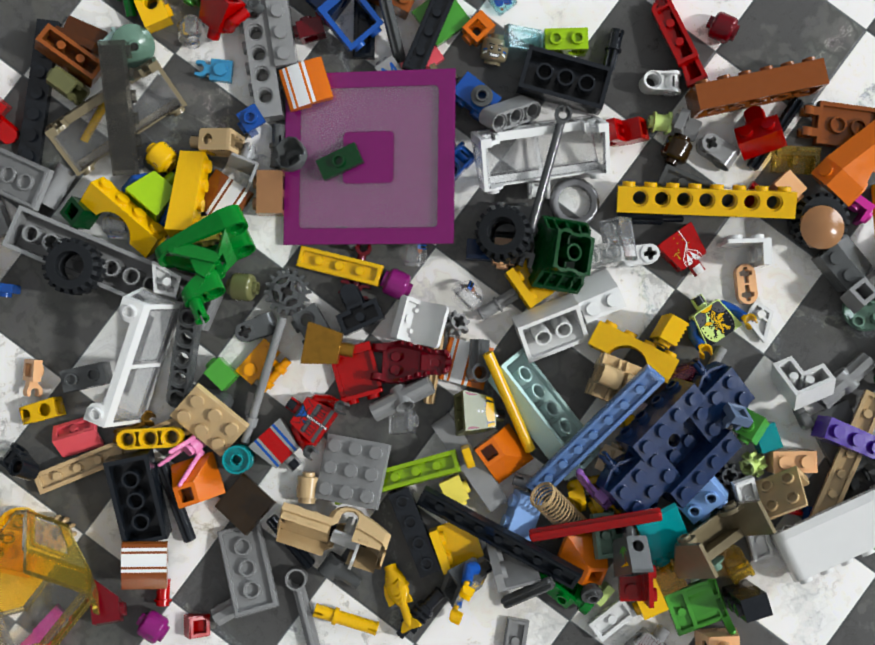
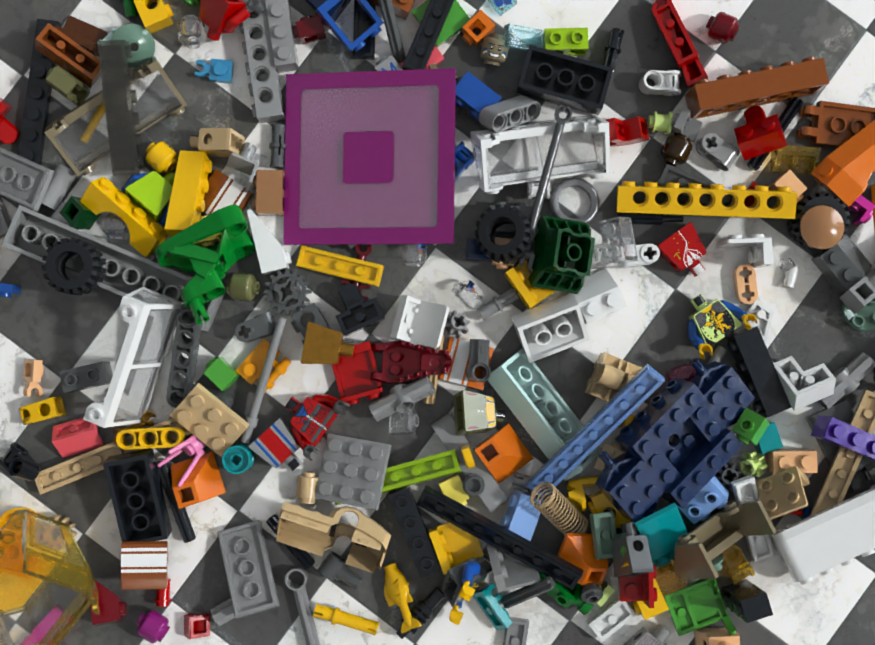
(165, 281): white piece -> none
(245, 504): dark brown tile -> none
(250, 119): blue bracket -> none
(269, 250): none -> white slope
(290, 154): dark grey hair -> none
(305, 84): orange slope -> none
(340, 161): dark green plate -> none
(344, 538): white bracket -> none
(396, 283): magenta head -> none
(473, 485): none -> dark grey plate
(478, 101): dark grey plate -> none
(496, 614): none -> teal plate
(509, 401): yellow piece -> none
(595, 524): red axle -> none
(598, 495): medium lavender piece -> none
(608, 339): yellow arch -> none
(668, 331): yellow brick -> none
(737, 416): sand blue tile -> none
(758, 372): none -> black brick
(790, 270): none -> arm
(803, 418): light grey tile -> none

